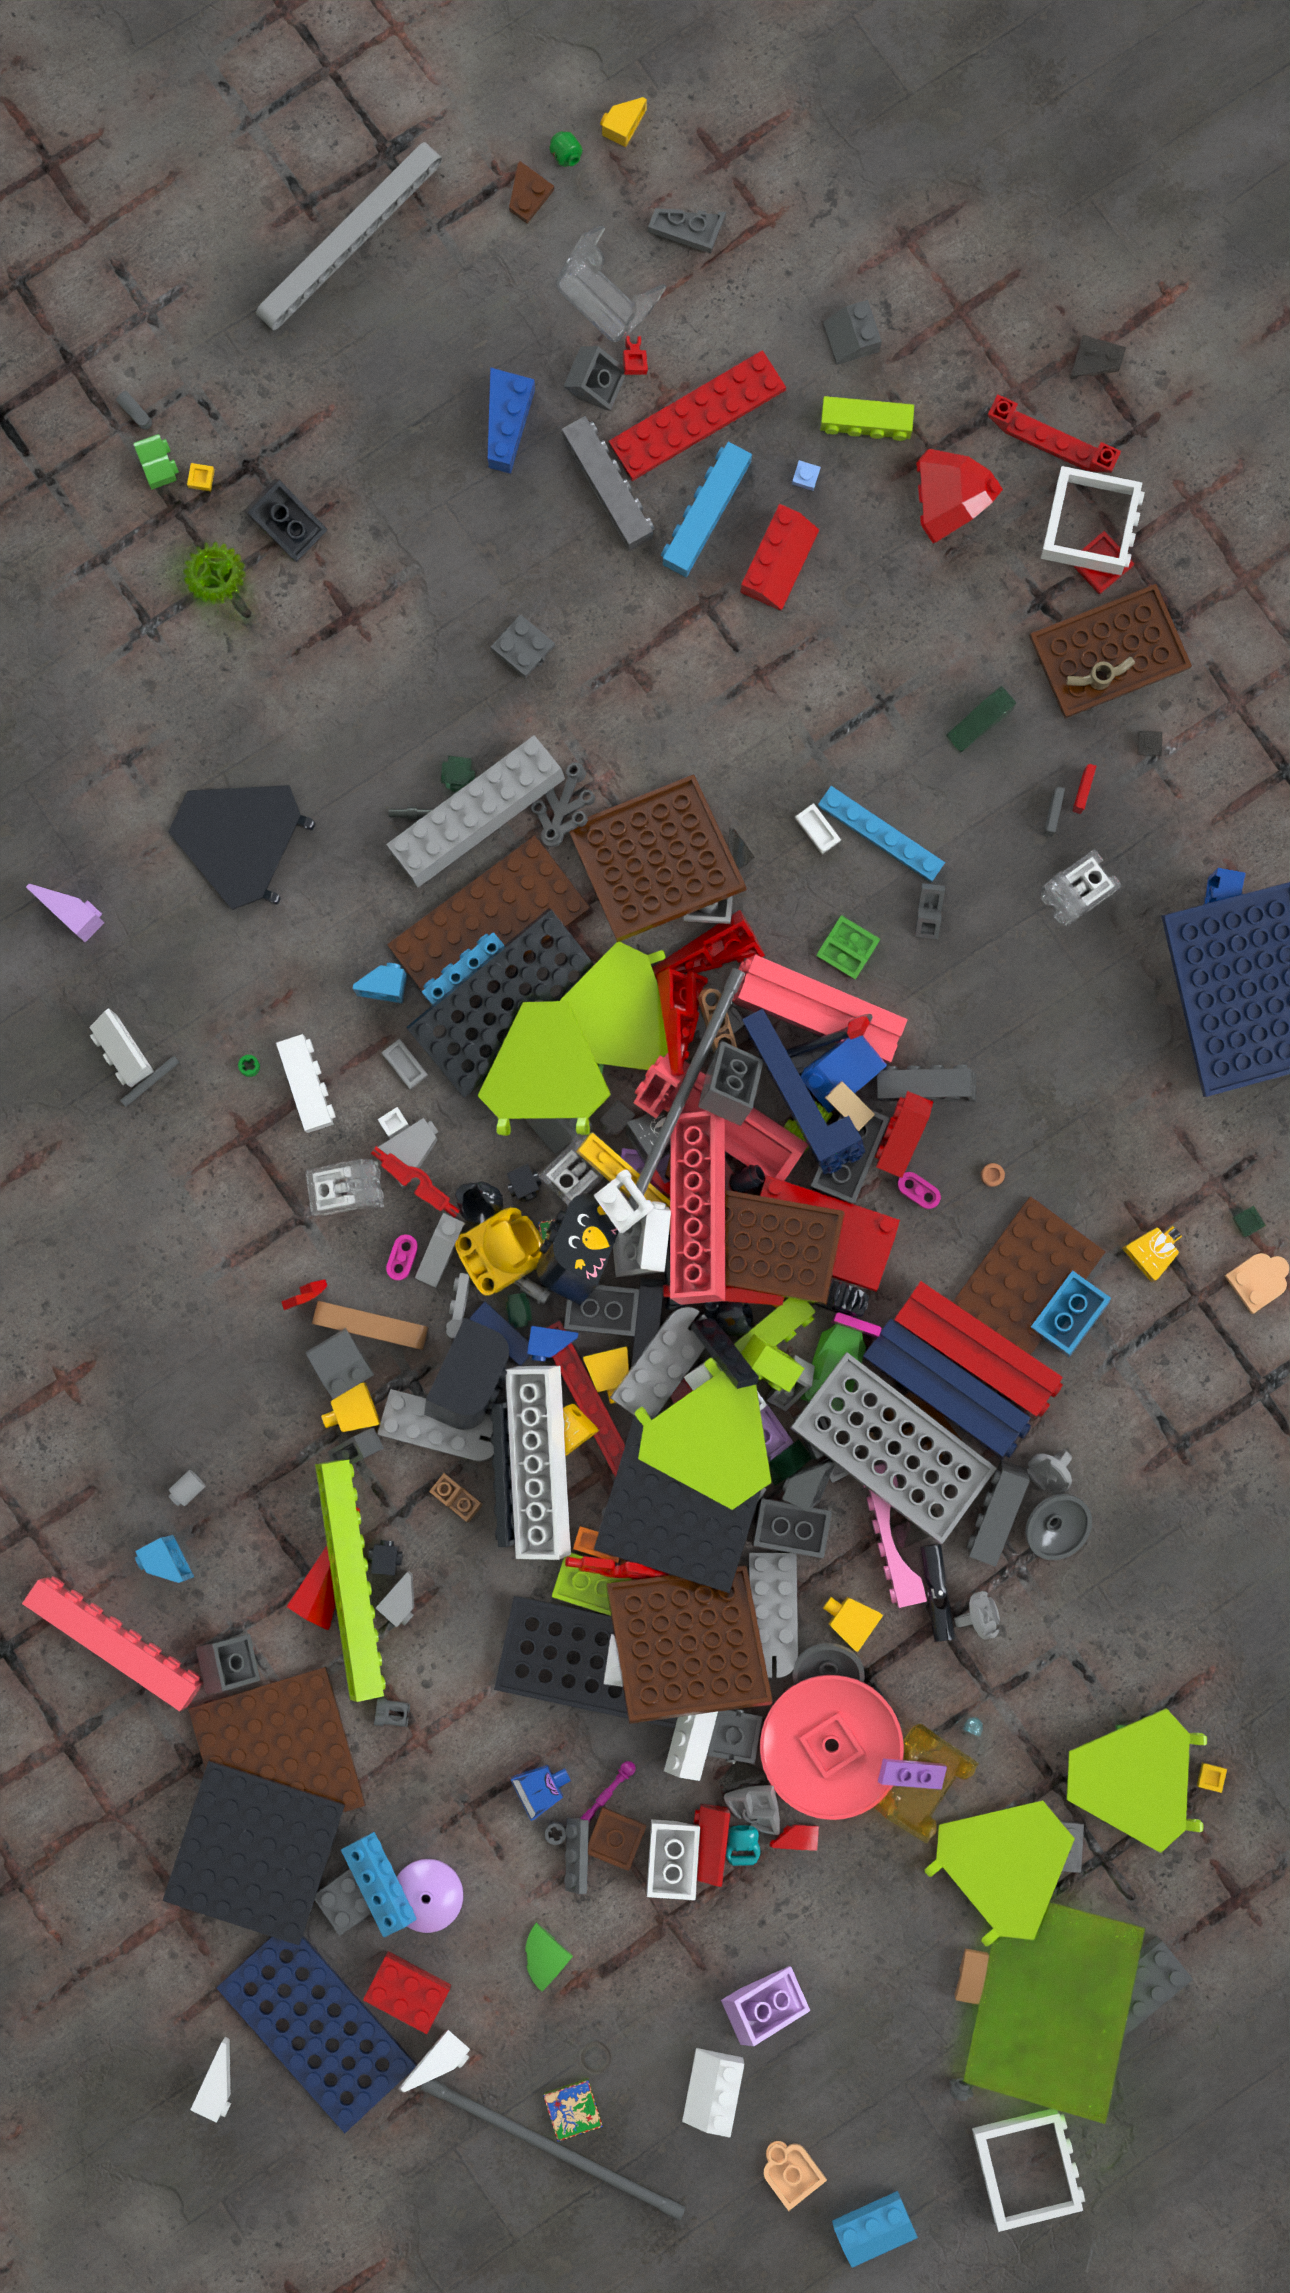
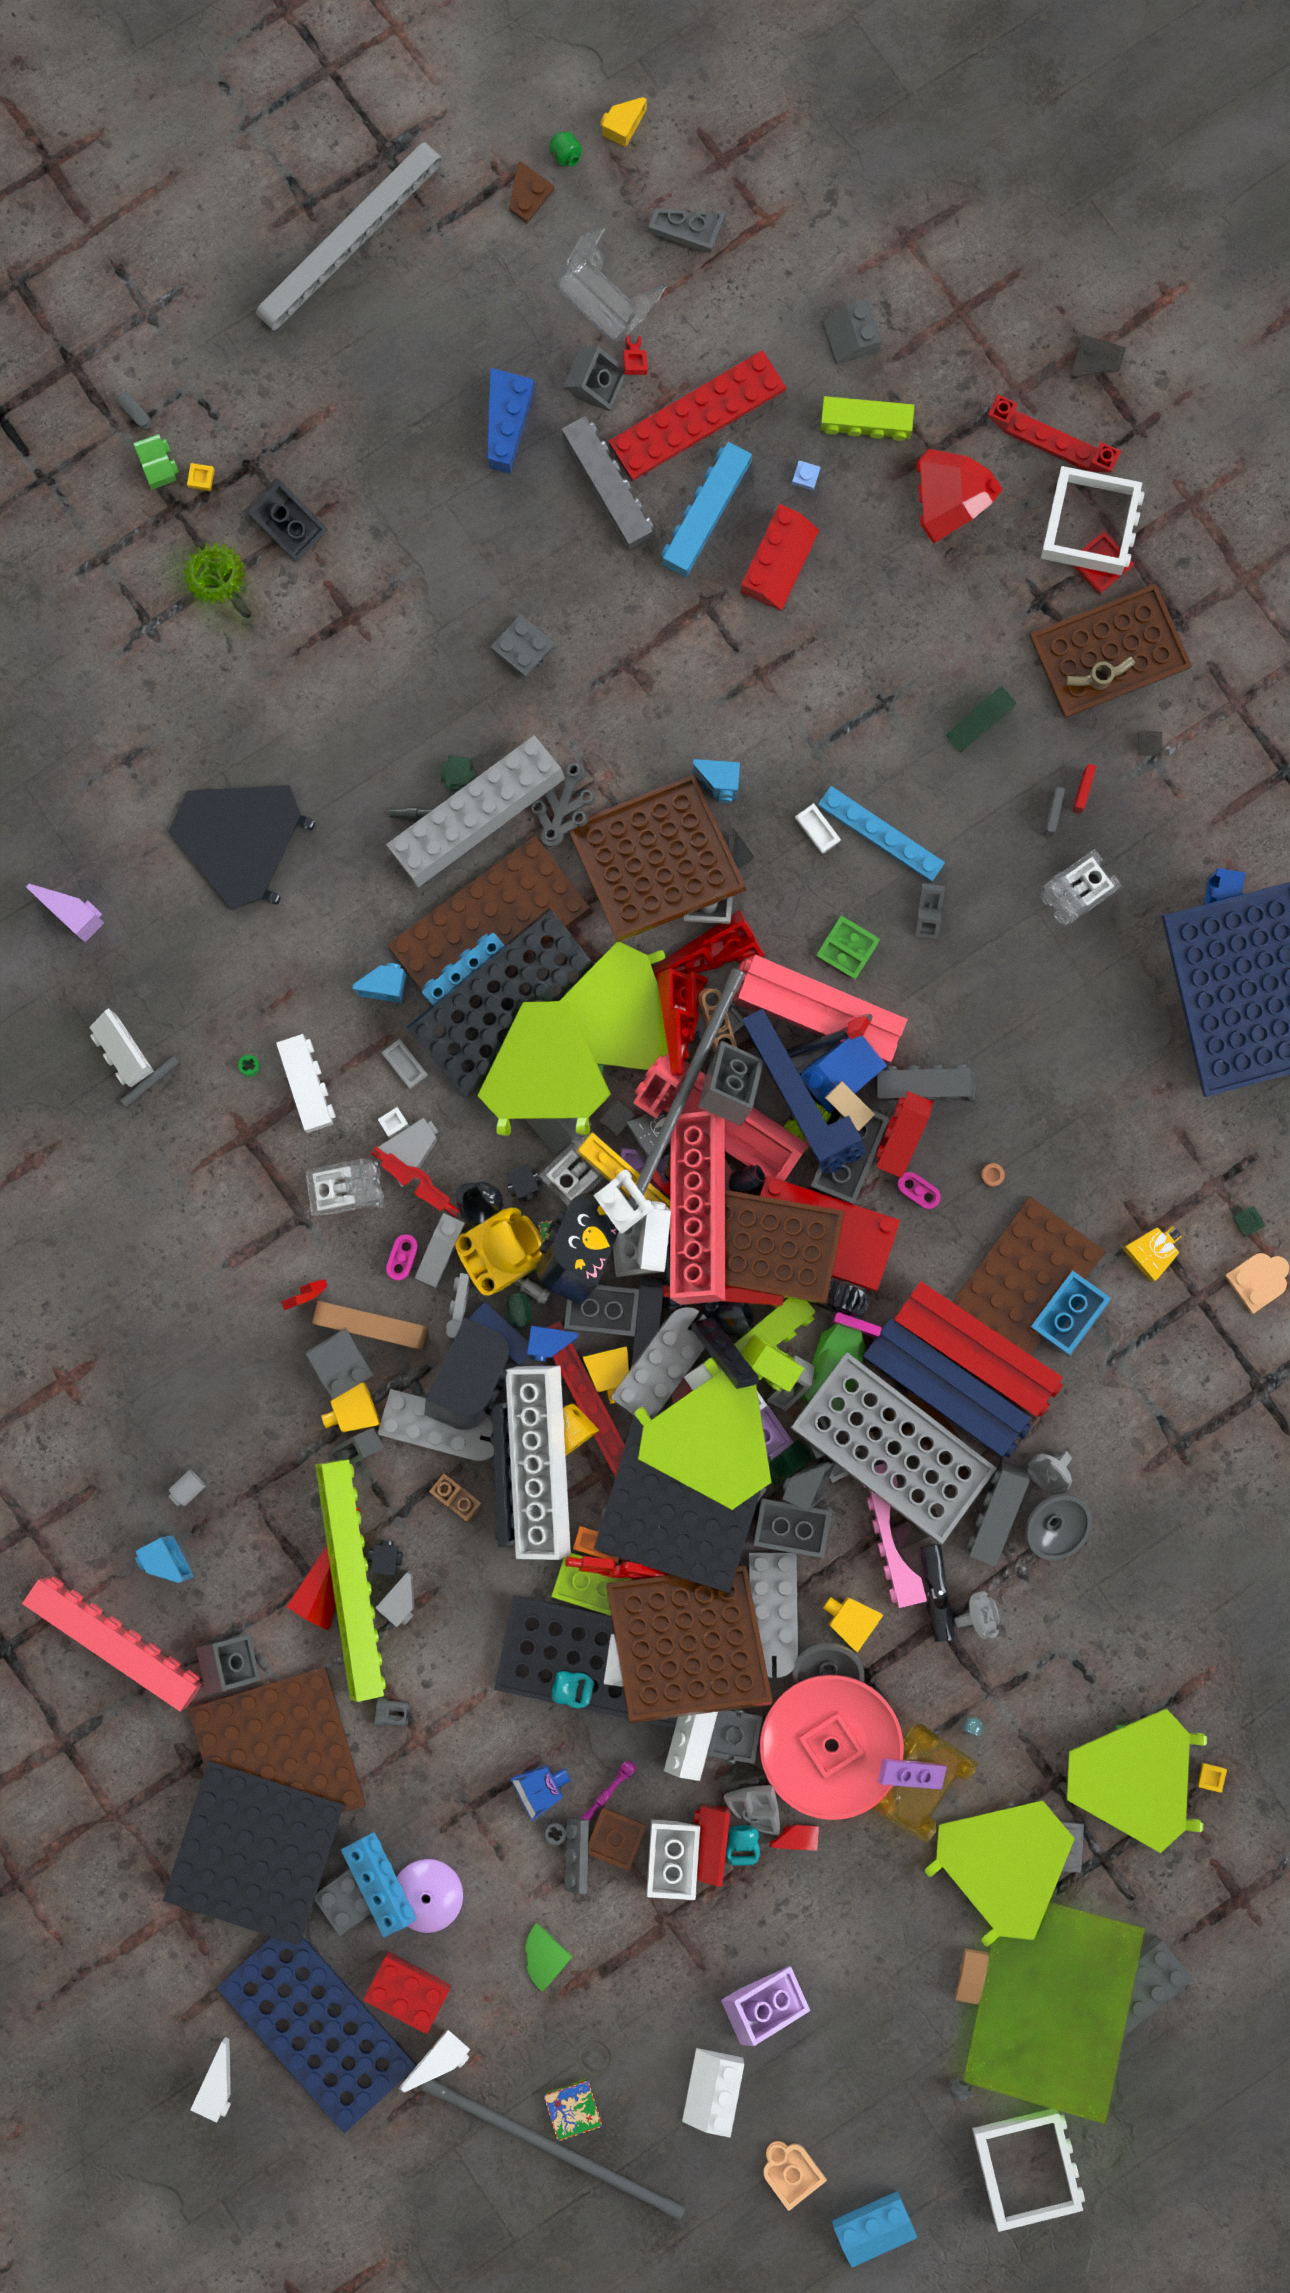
(566, 1688): none -> teal piece
(718, 778): none -> dark azure slope

